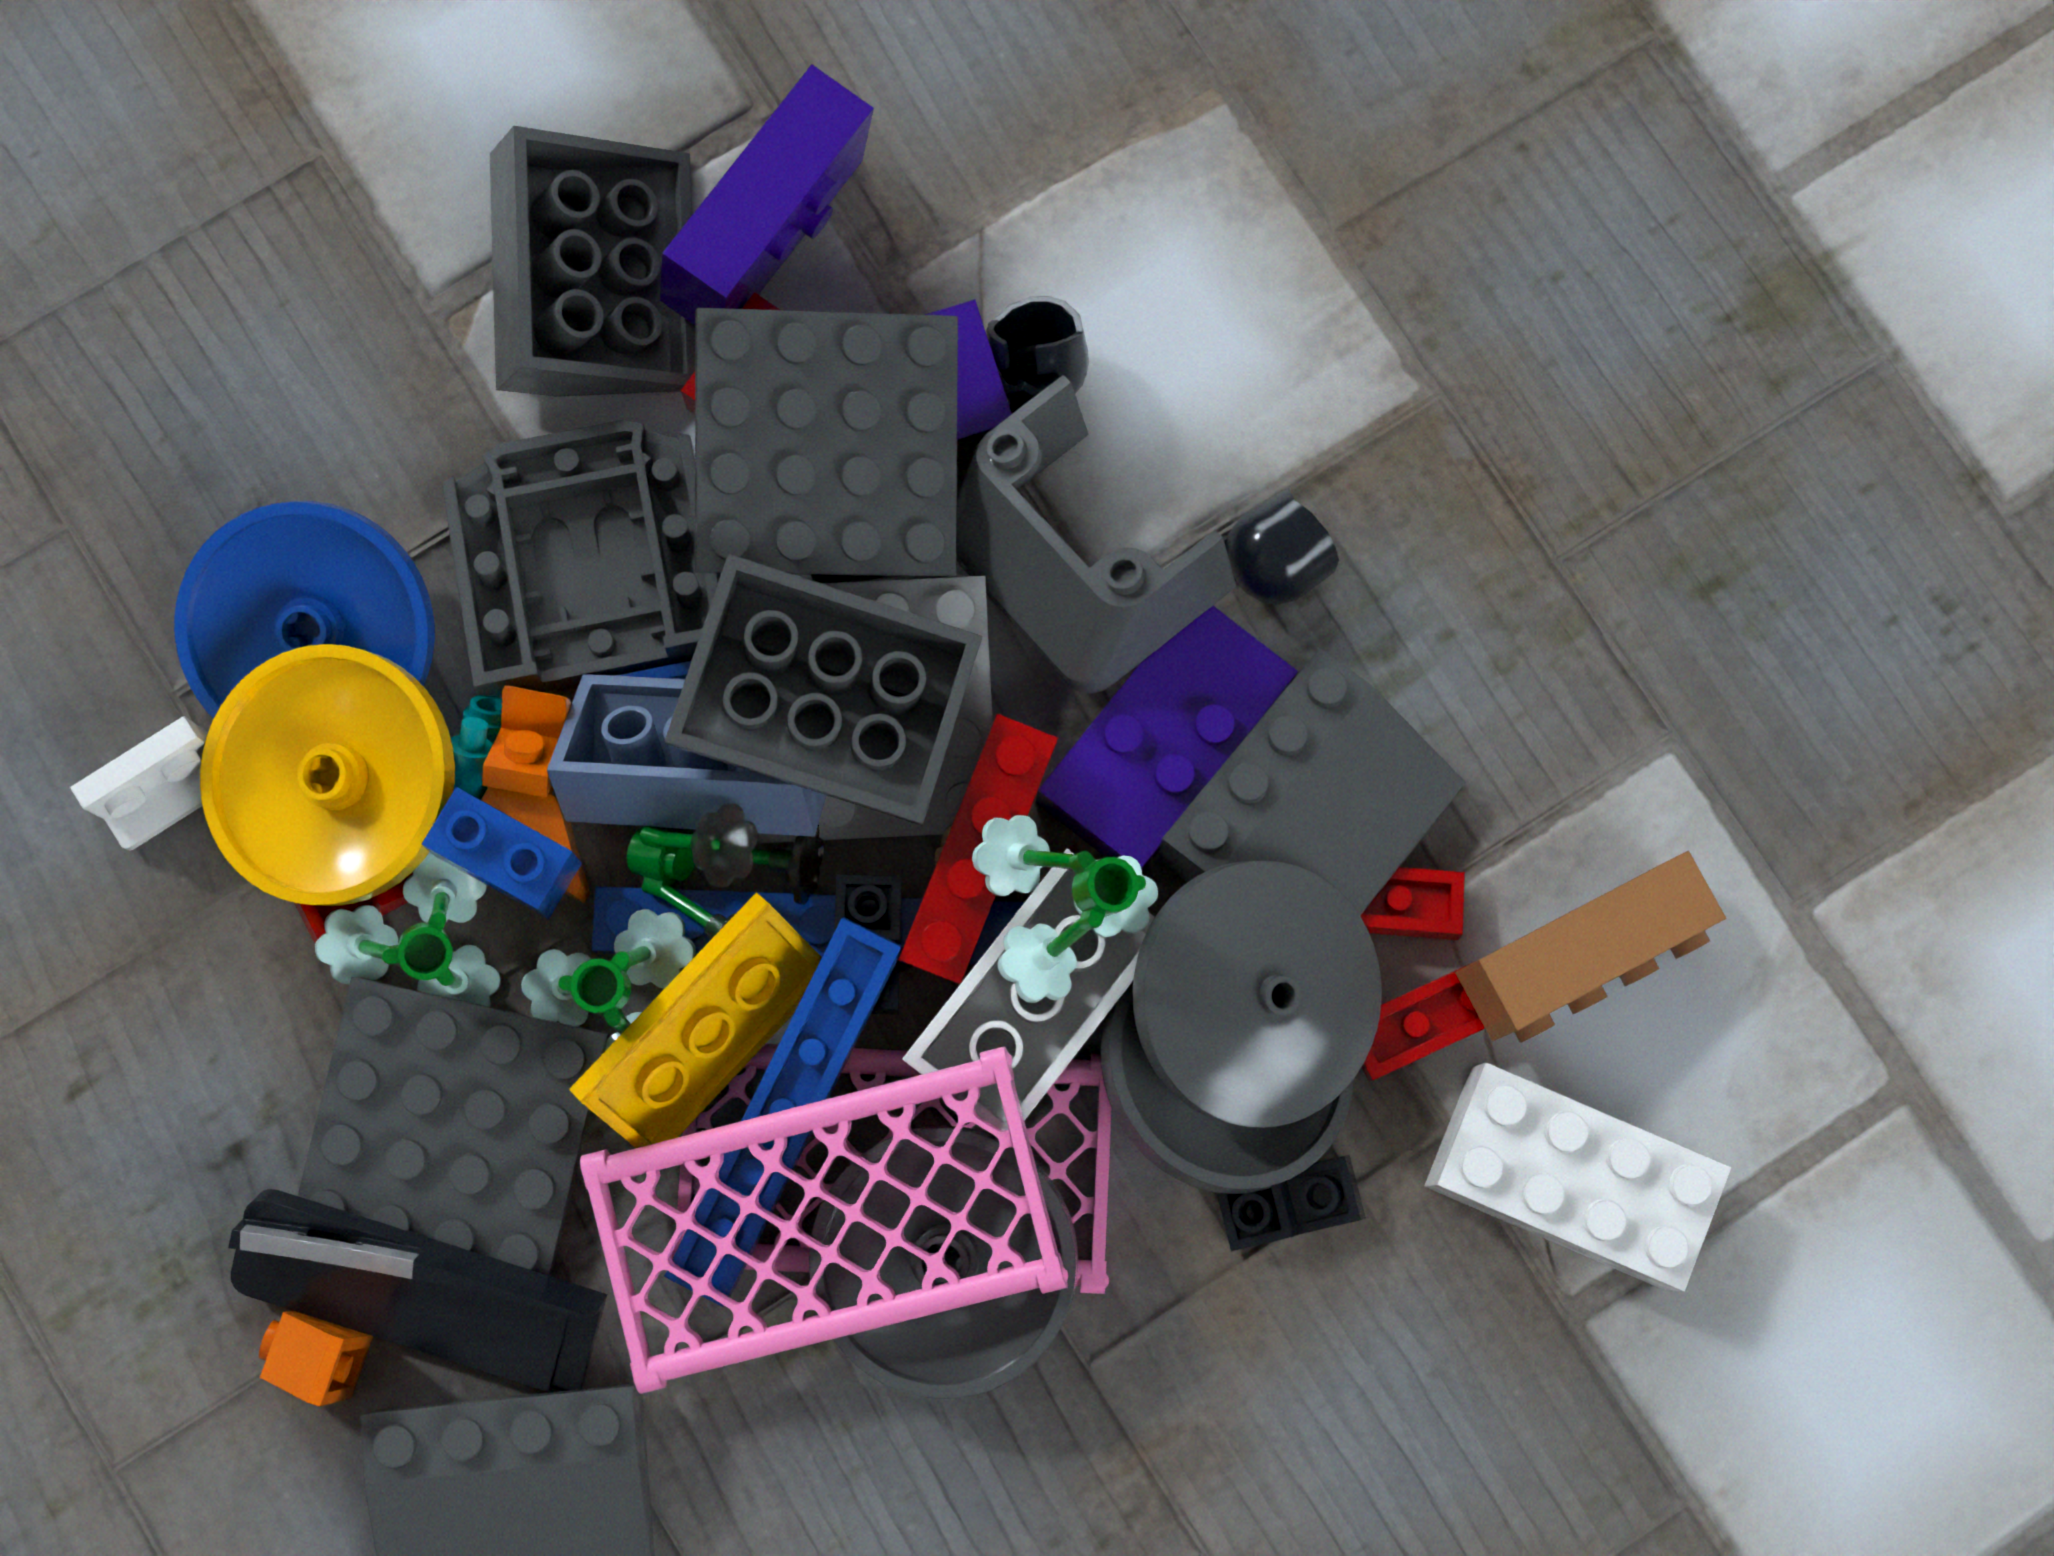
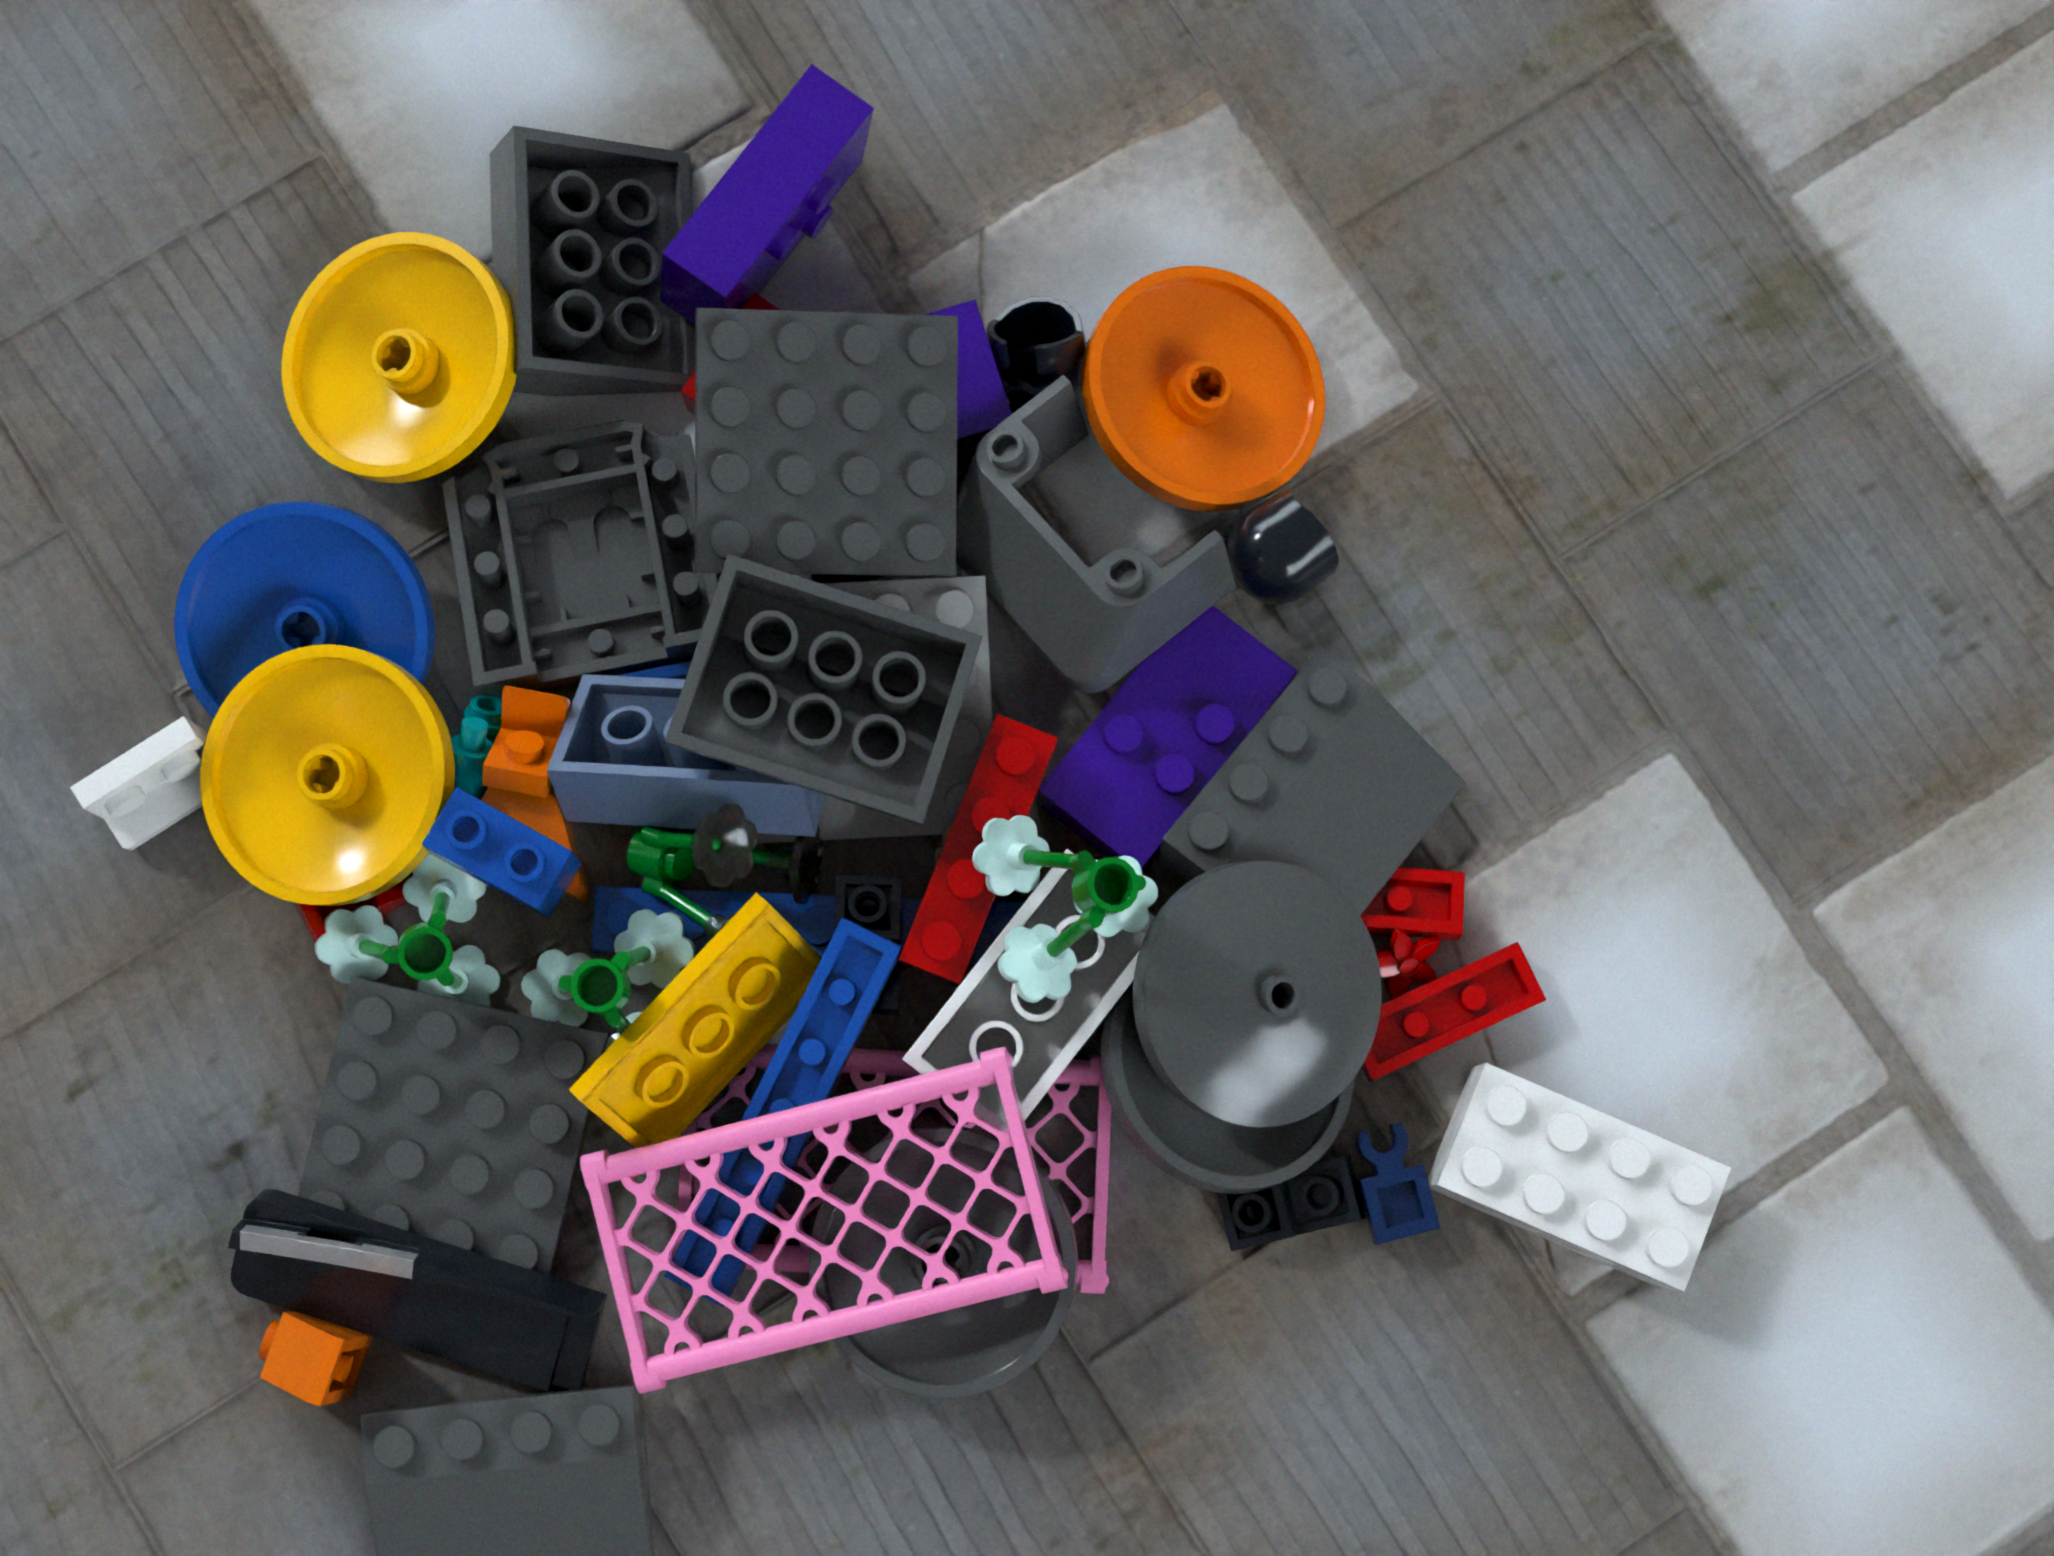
(399, 357): none -> yellow dish
(1203, 388): none -> orange dish
(1397, 1197): none -> dark blue plate
(1406, 962): none -> red plant
(1590, 947): medium nougat brick -> none

